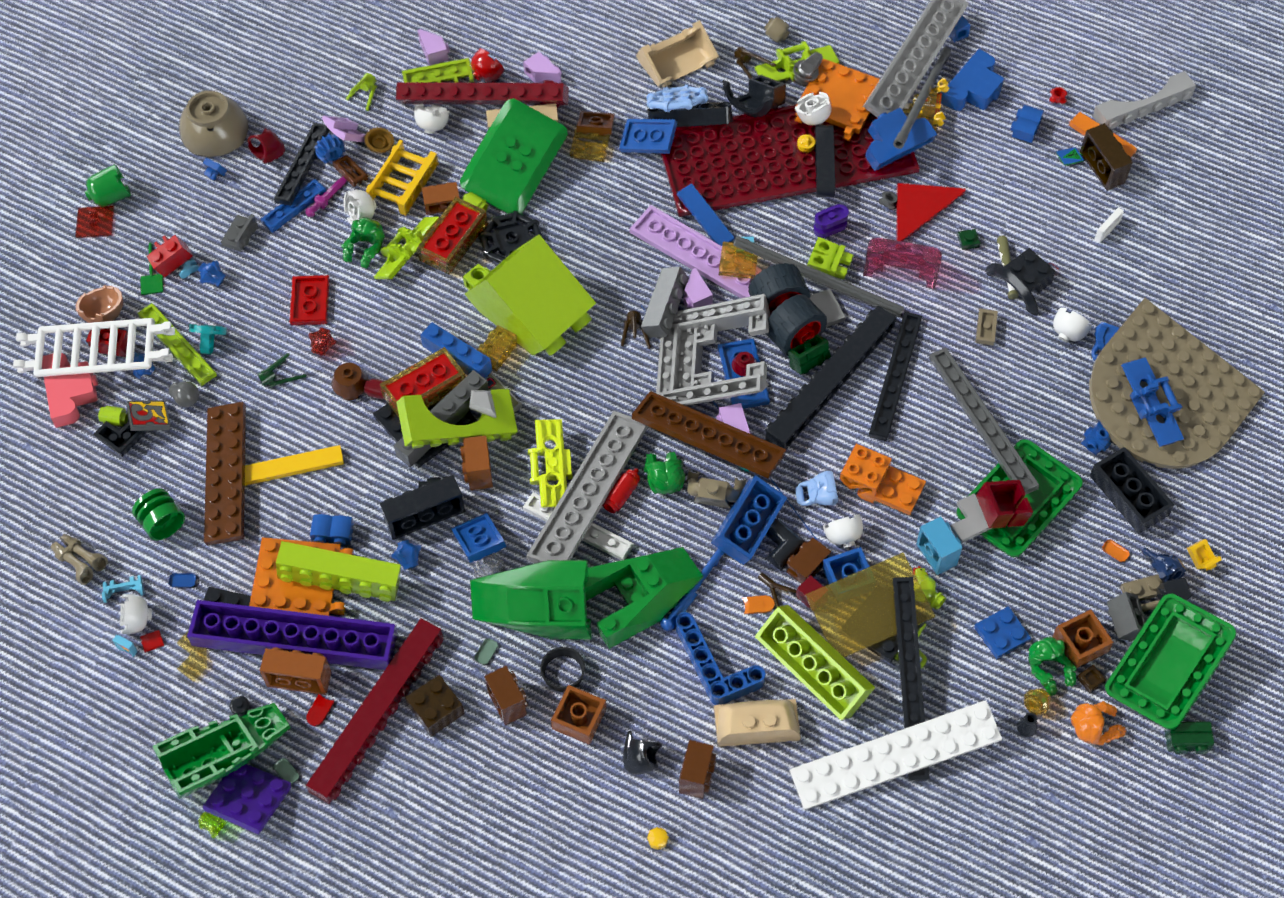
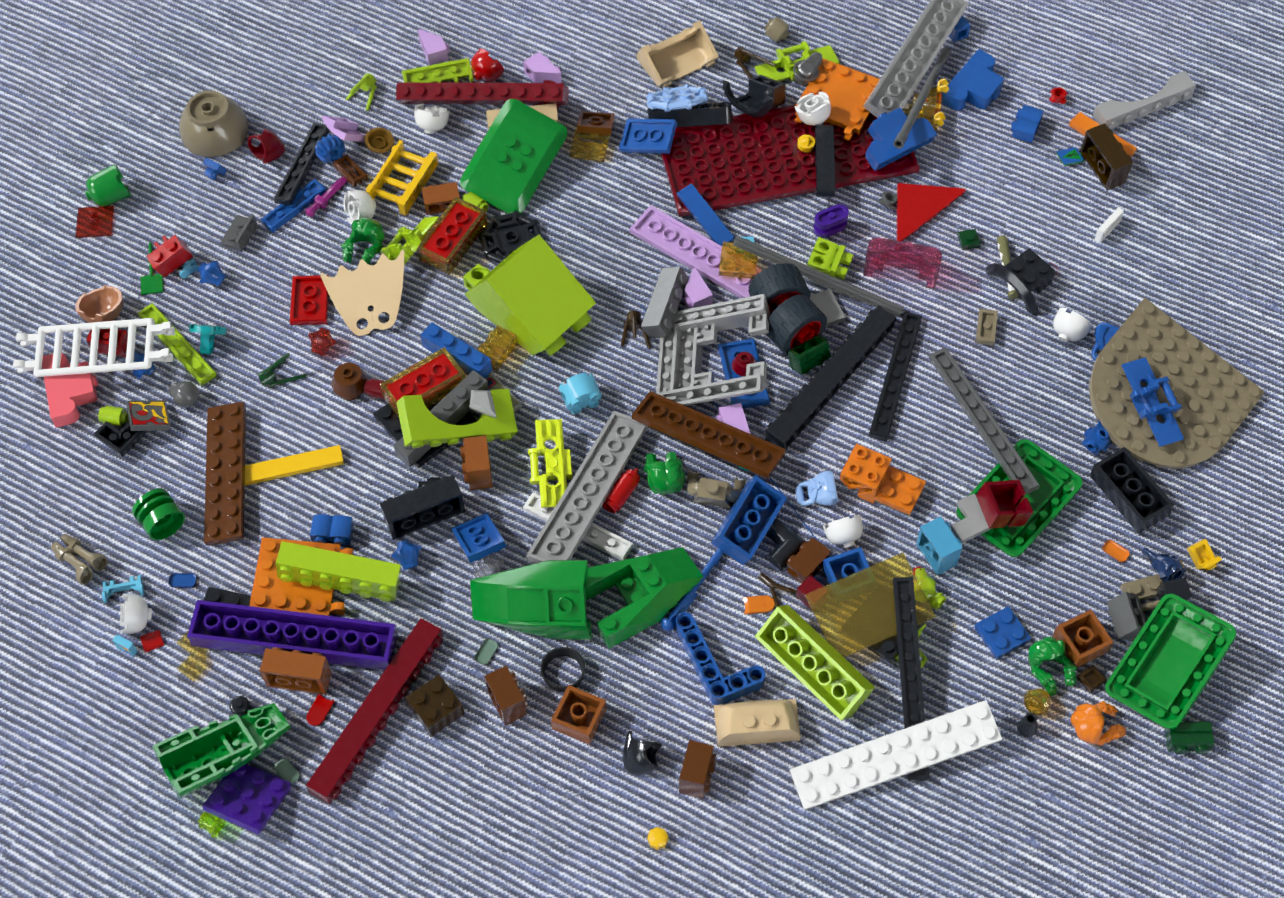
(366, 286): none -> tan piece
(580, 392): none -> medium azure brick

